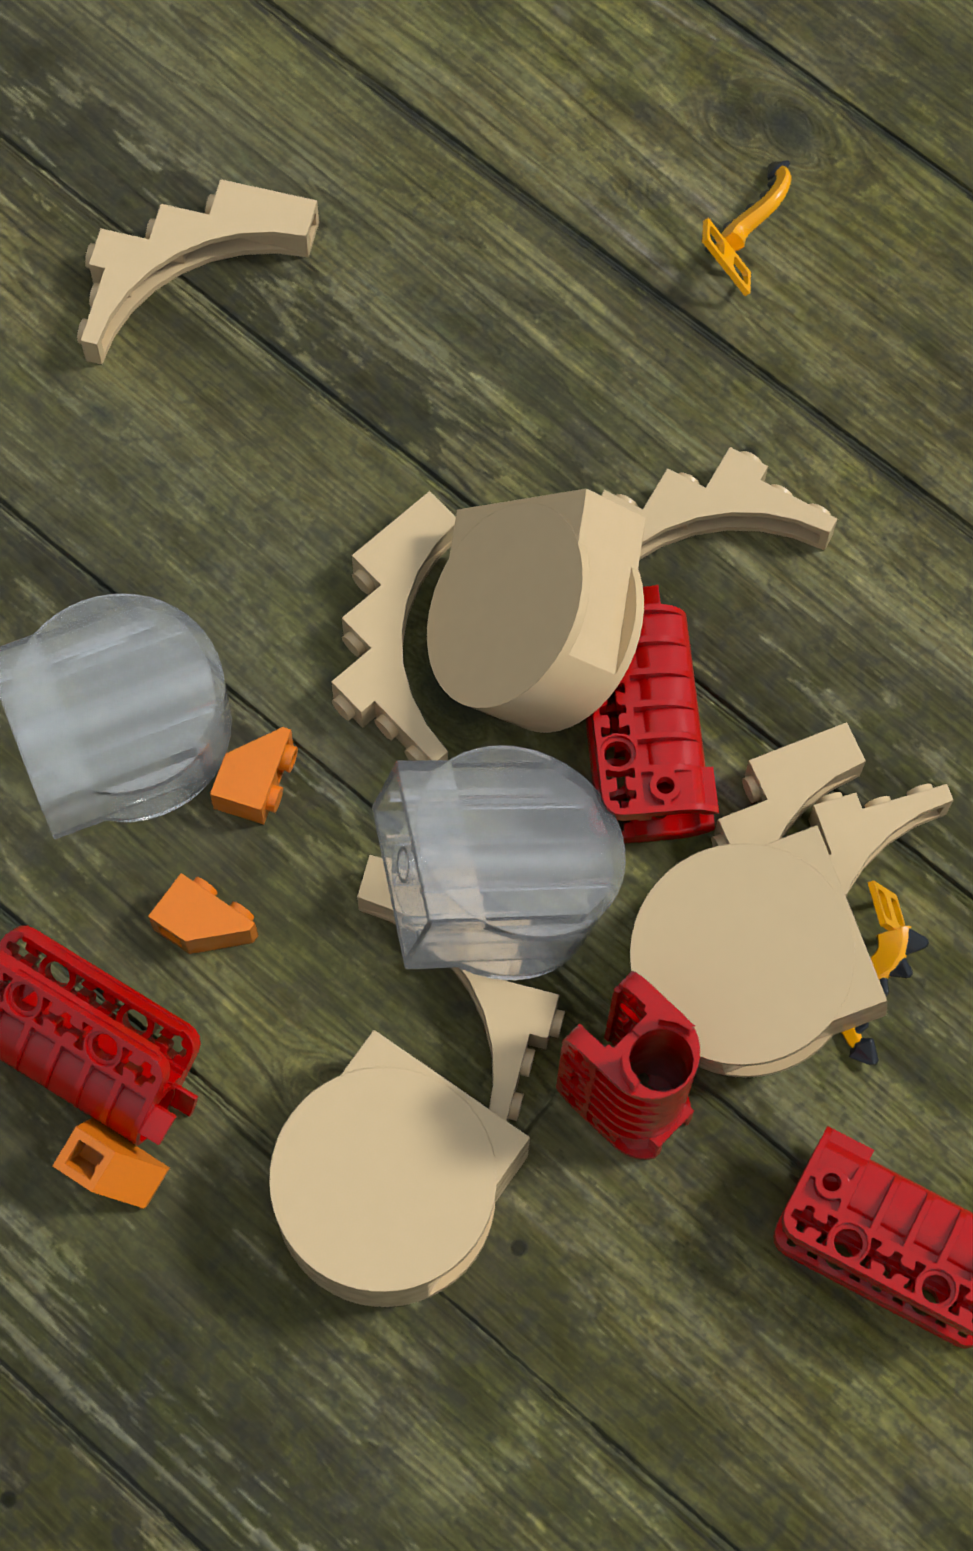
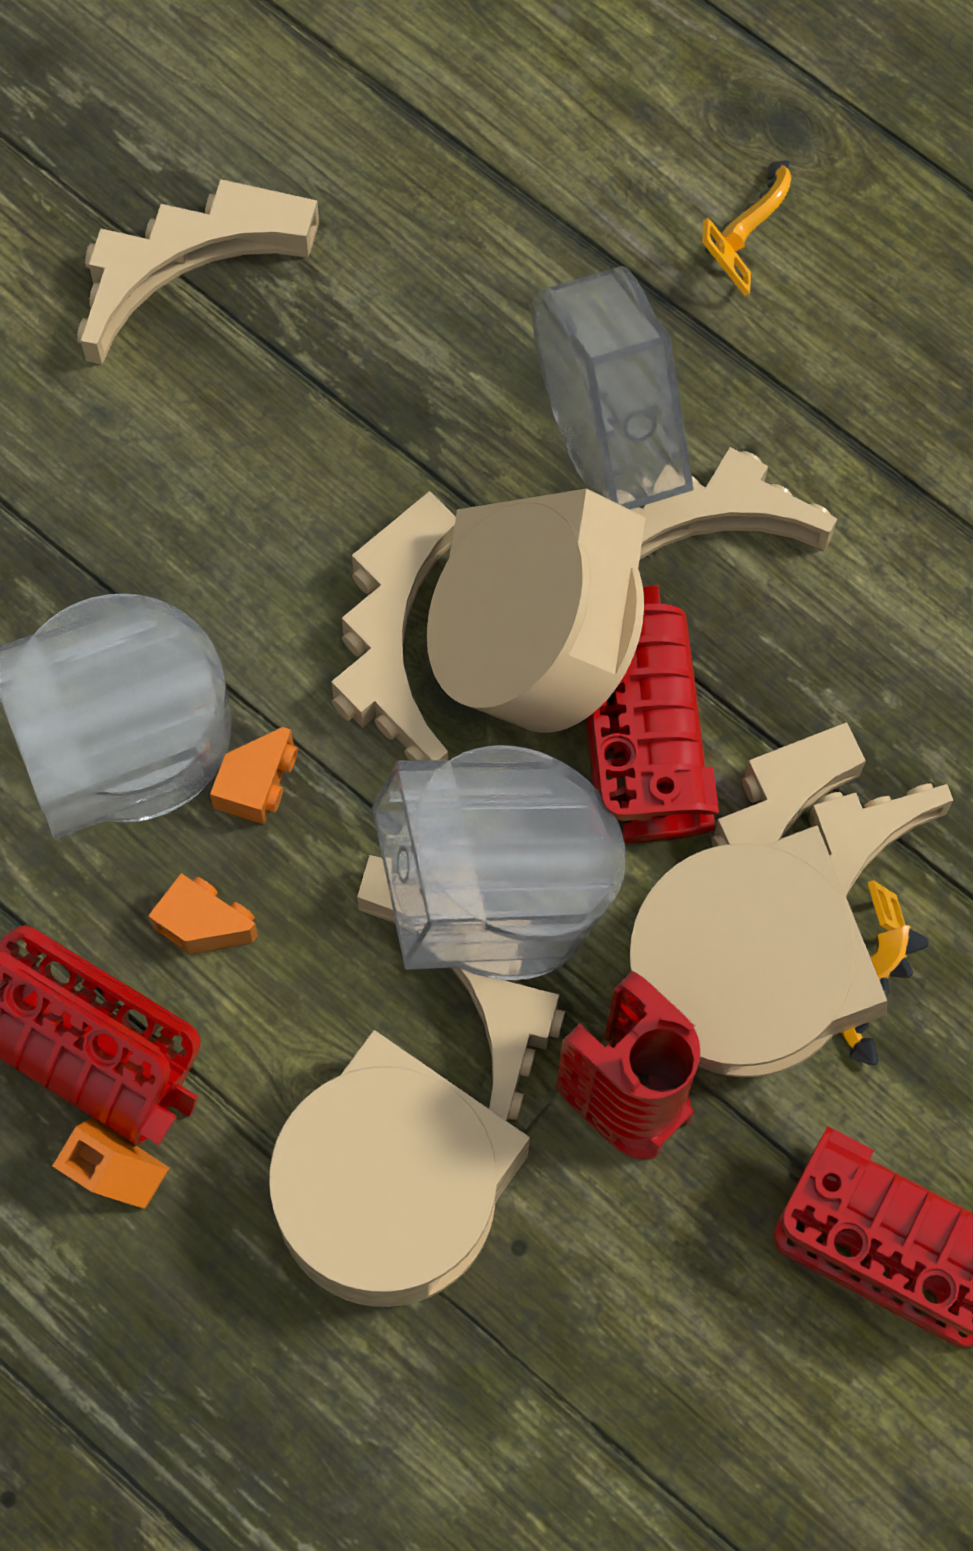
(613, 387): none -> clear brick

